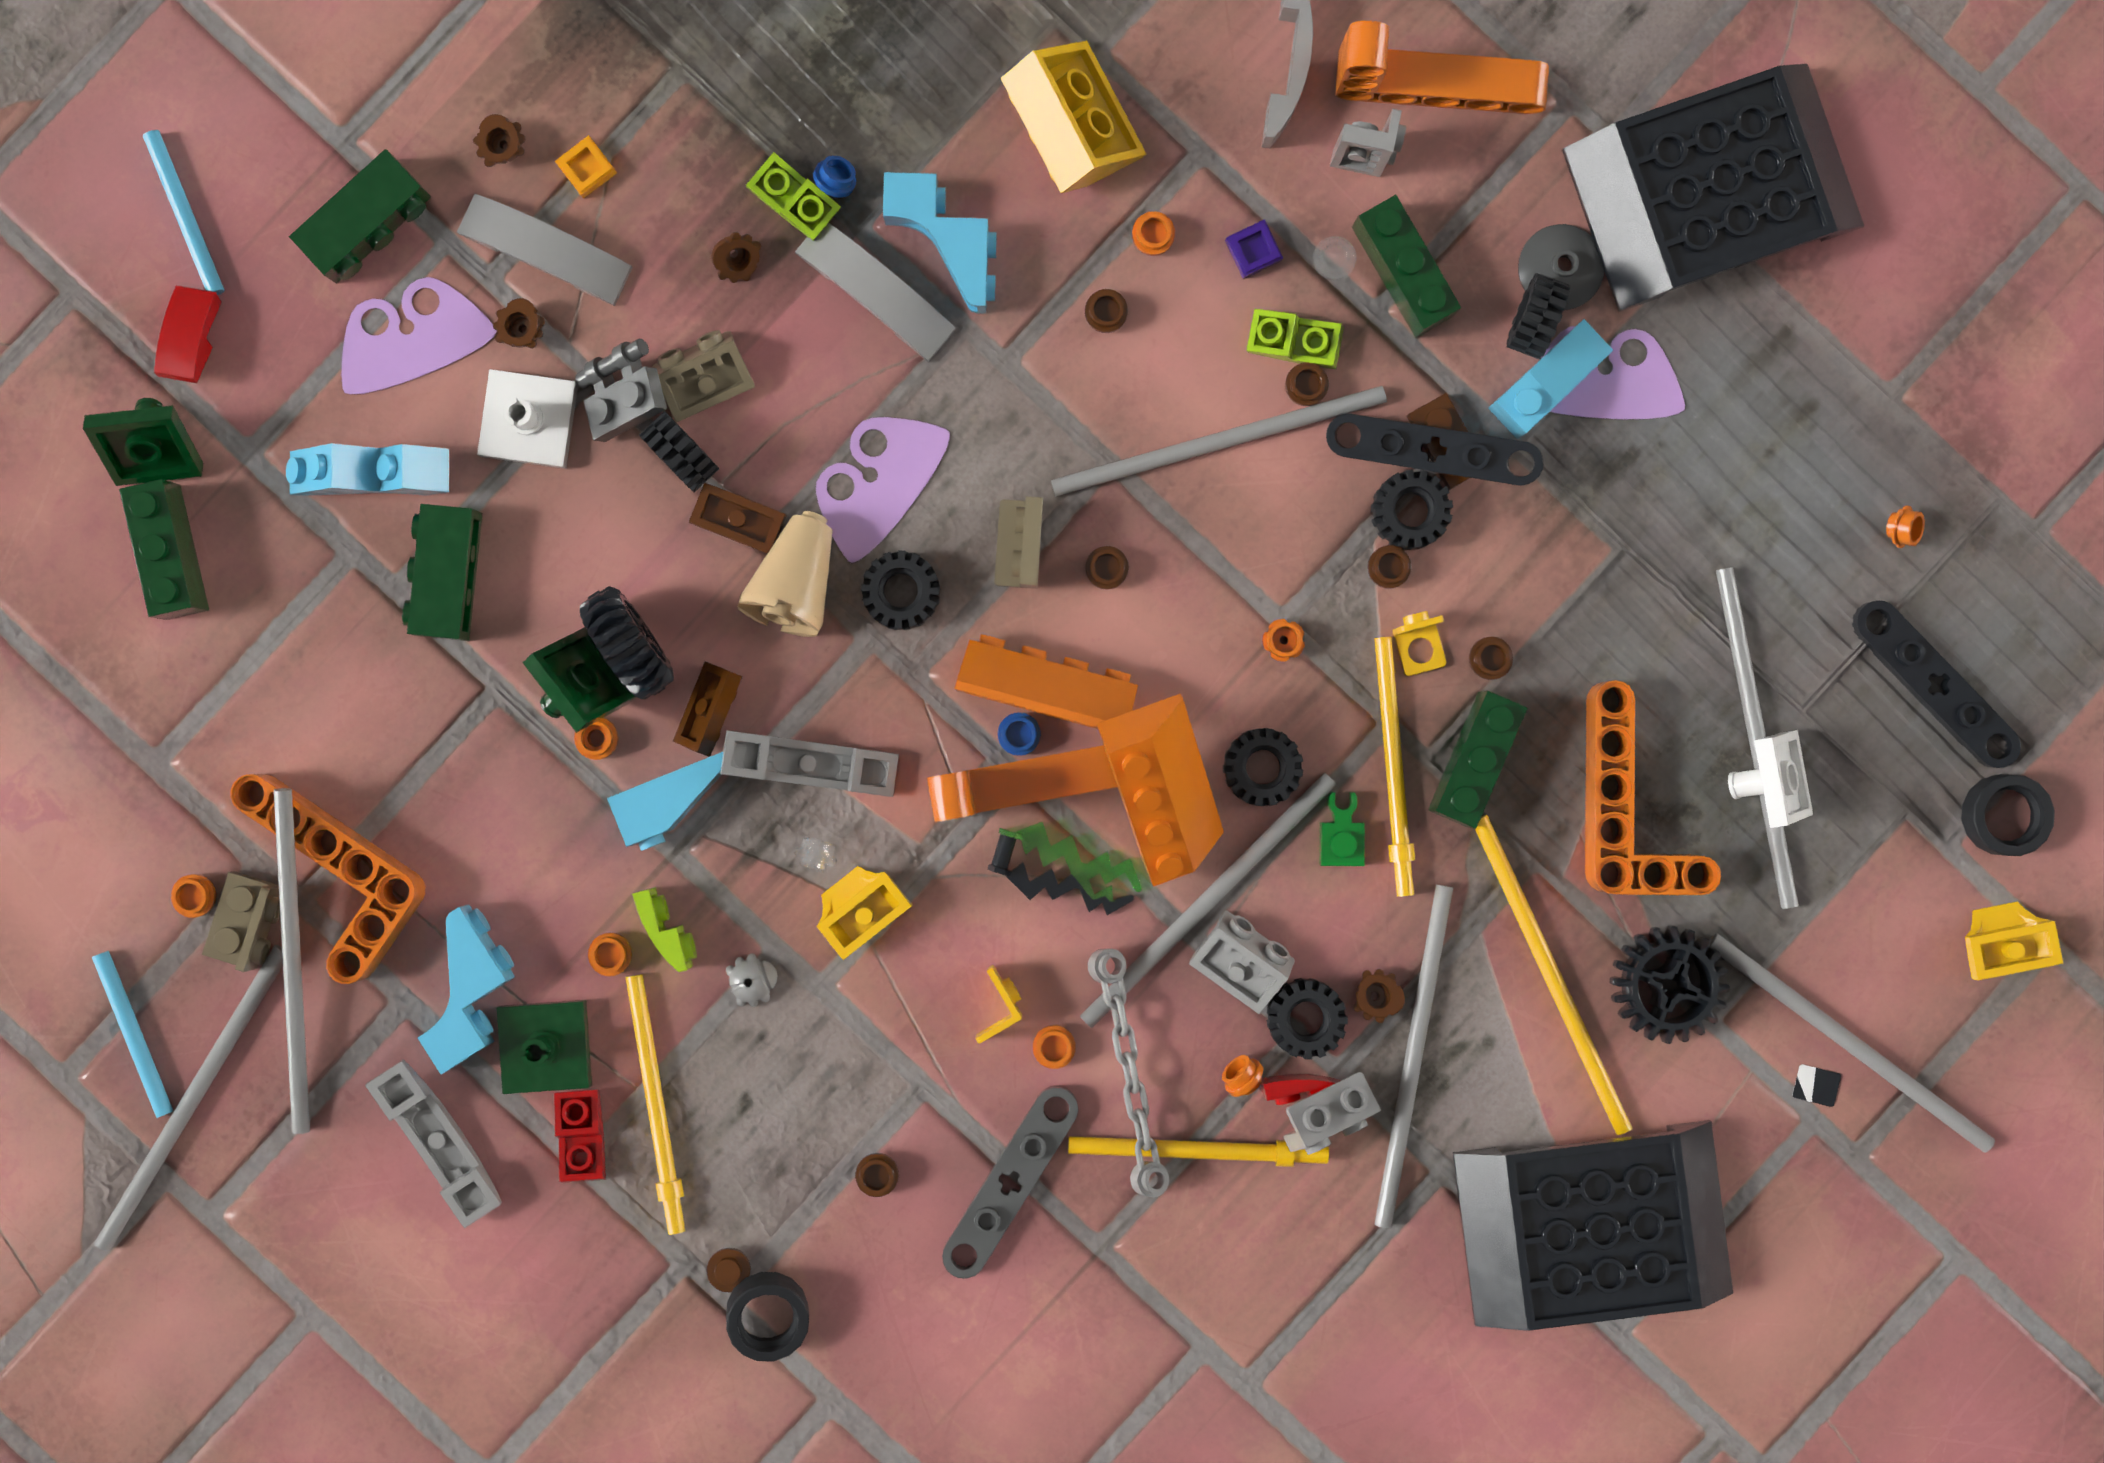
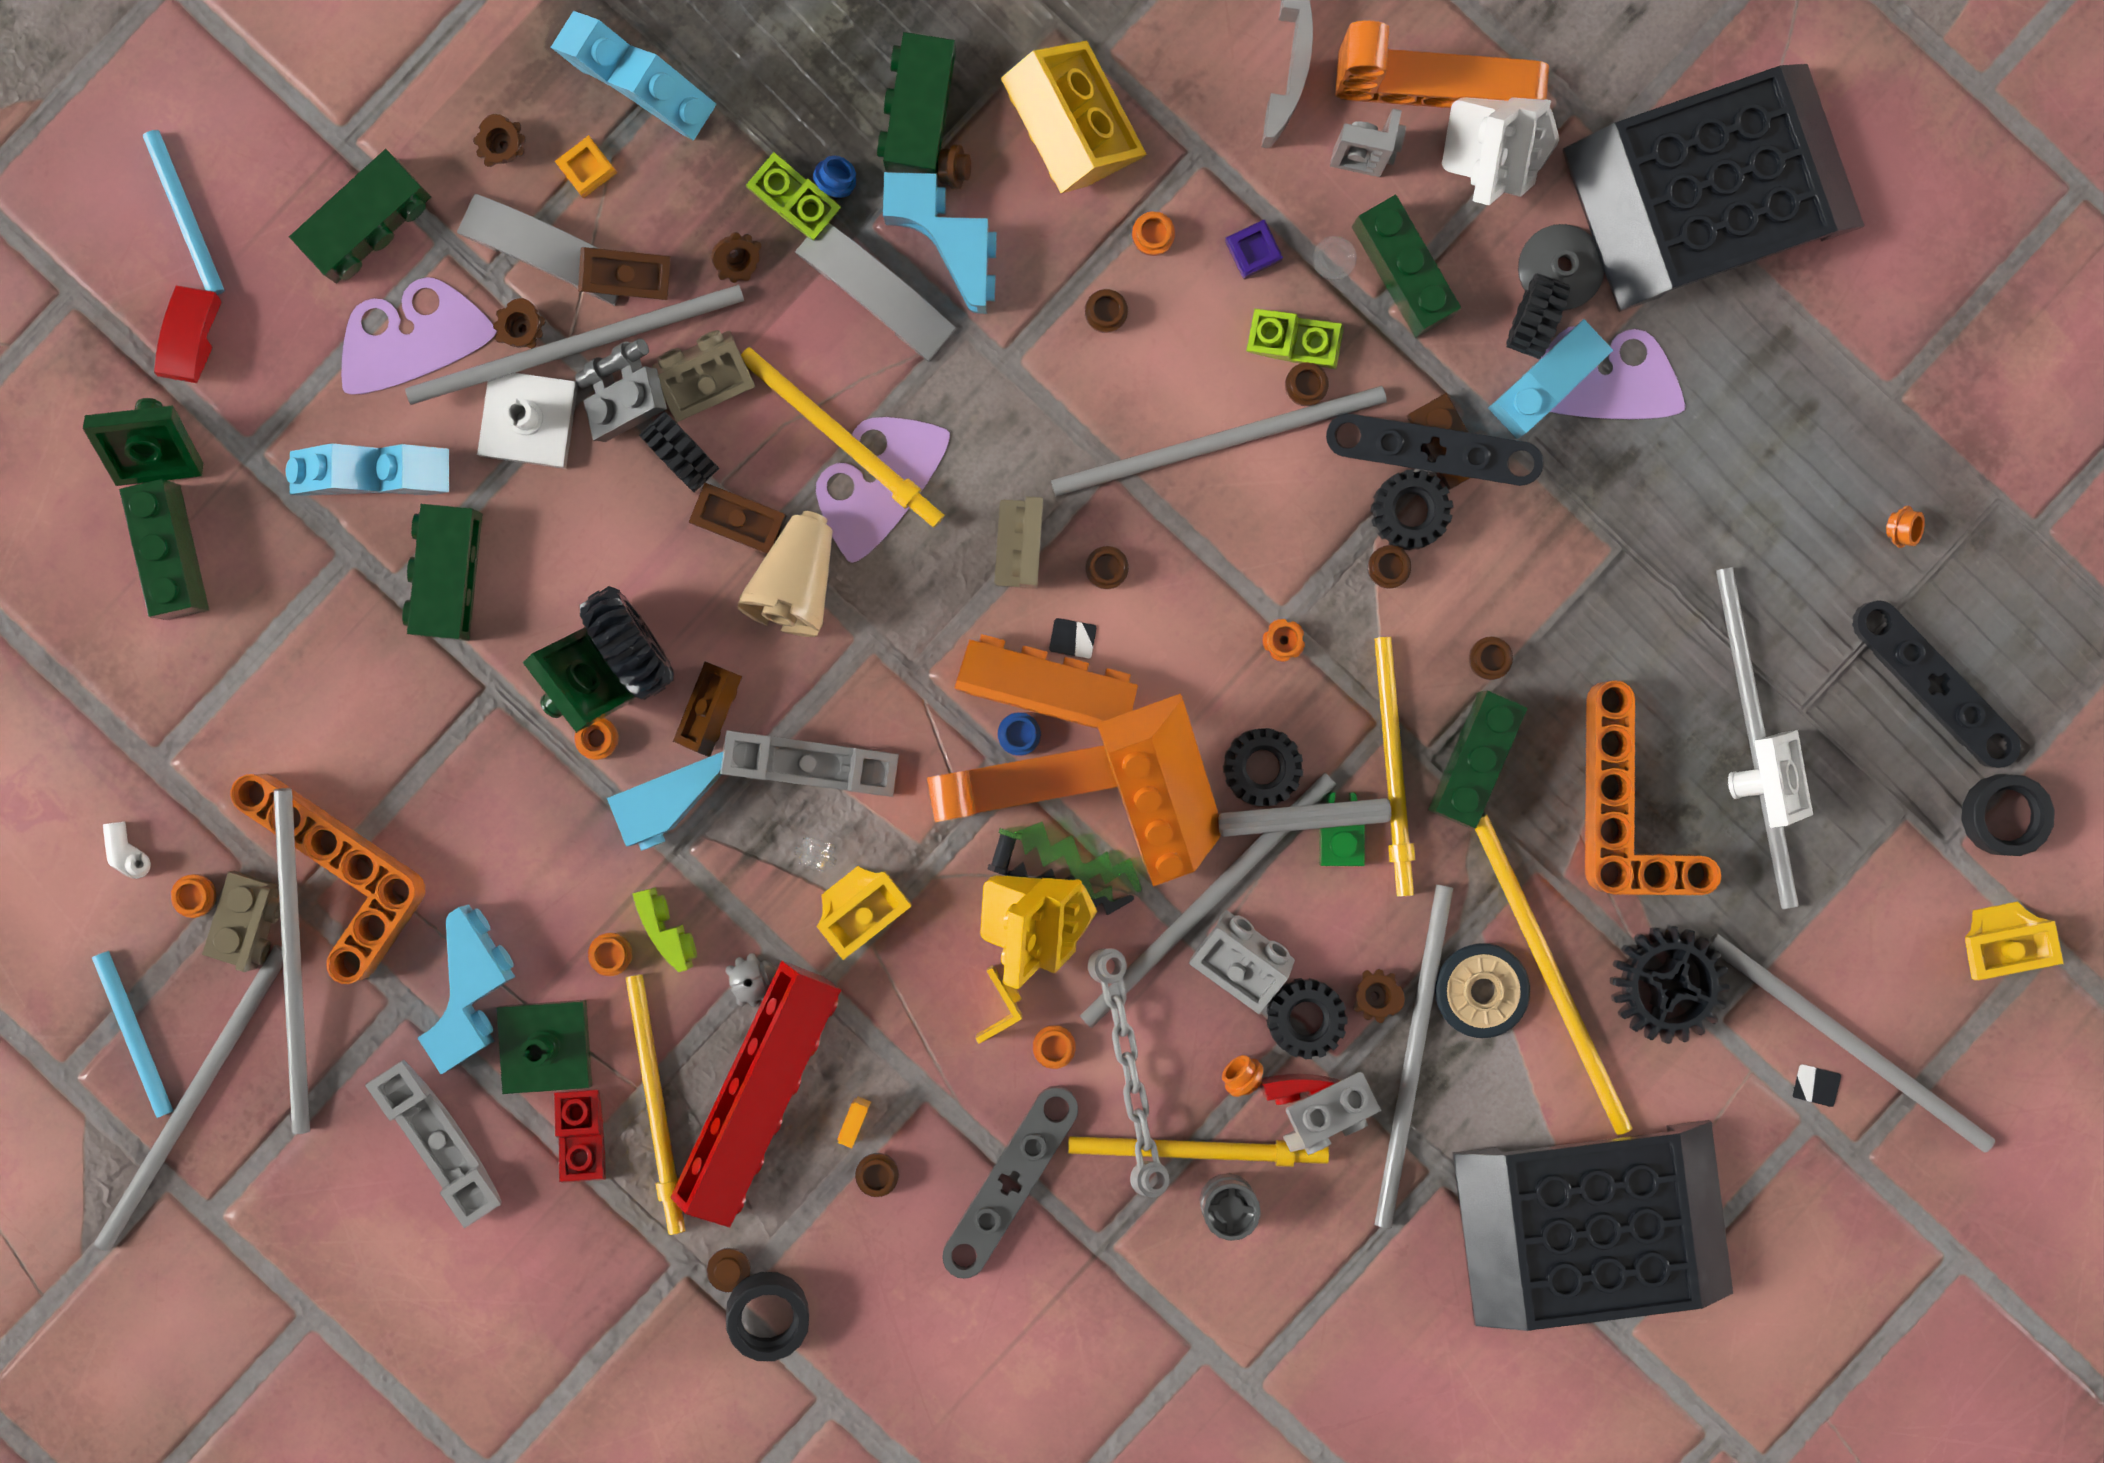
(123, 855): none -> white arm
(574, 344): none -> light grey piece
(624, 273): none -> reddish brown plate
(634, 73): none -> medium azure arch
(755, 1094): none -> red brick
(853, 1122): none -> light orange tile
(876, 579): black tyre -> none
(904, 491): none -> yellow bar
(917, 104): none -> dark green brick
(954, 166): none -> reddish brown plate
(1034, 922): none -> yellow piece
(1072, 638): none -> black sticker
(1229, 1207): none -> dark grey wheel
(1304, 817): none -> light grey axle
(1419, 626): yellow bracket -> none
(1455, 986): none -> wheel
(1499, 144): none -> white piece

